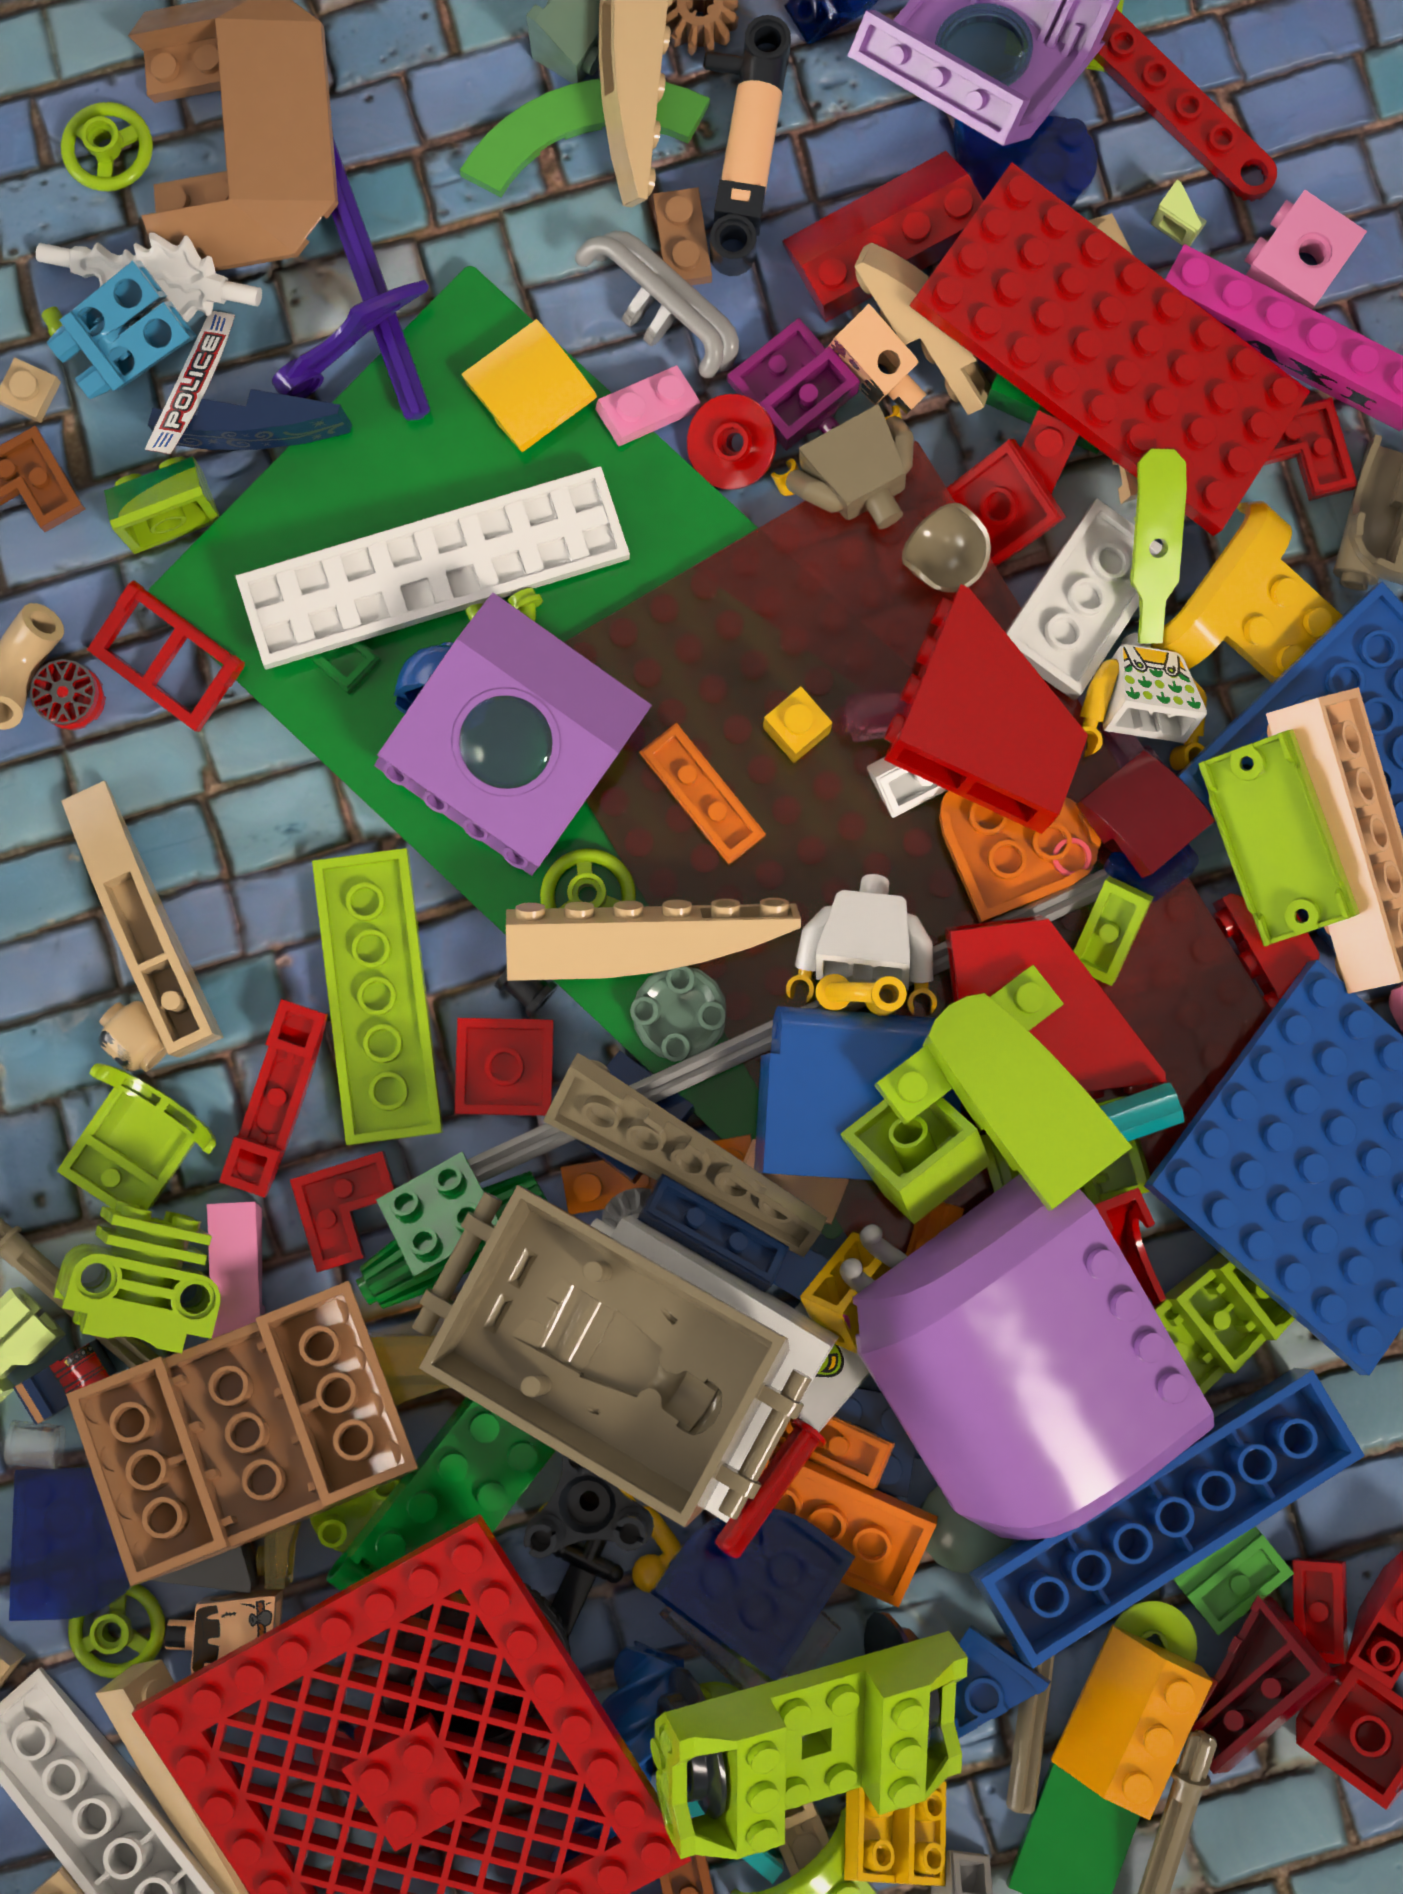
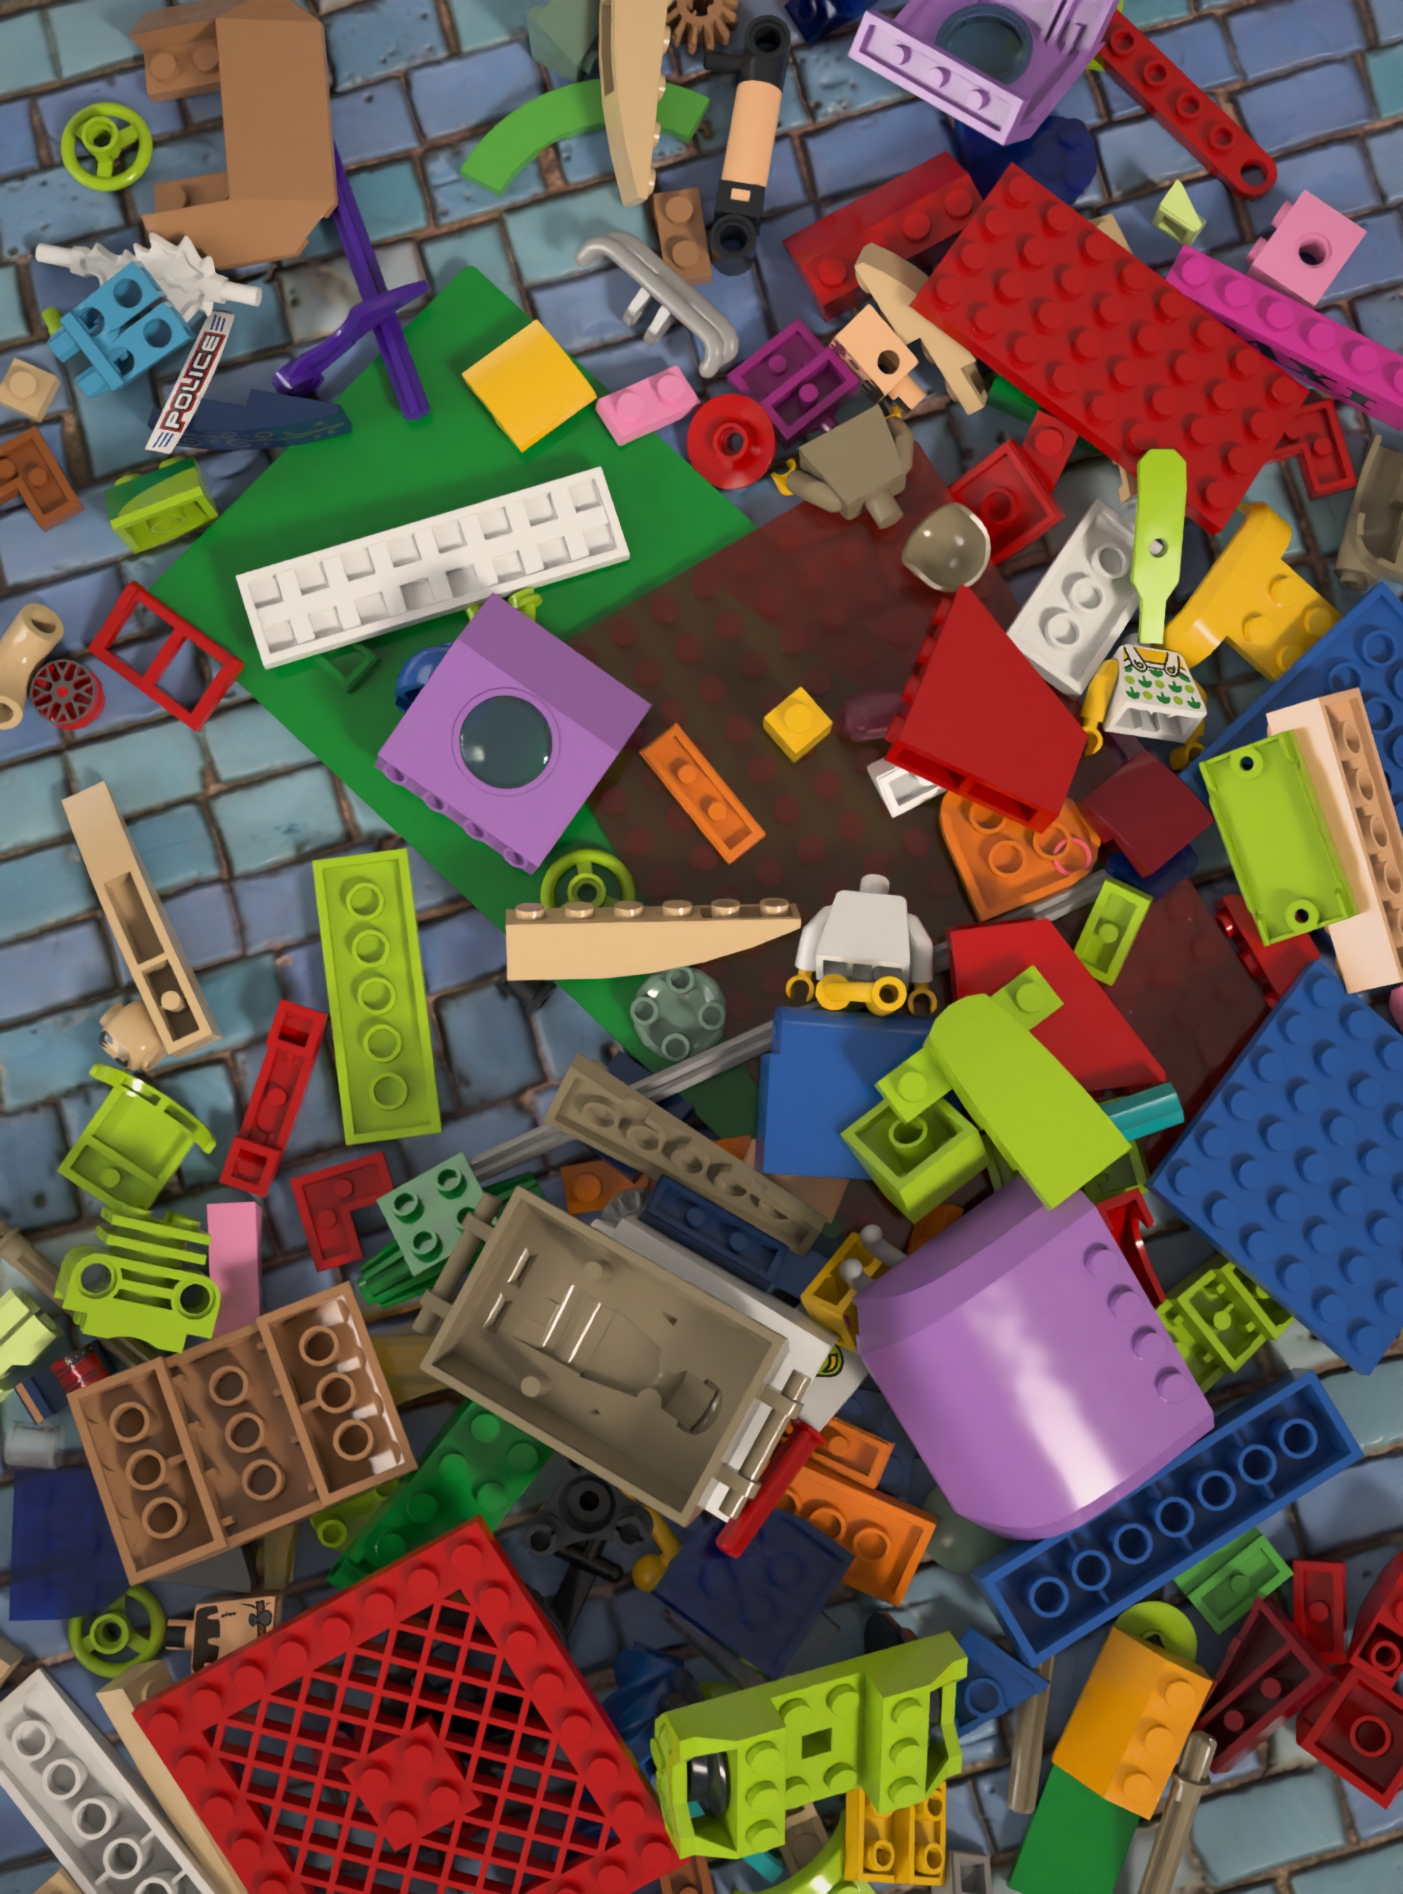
(504, 1066): red plate -> none

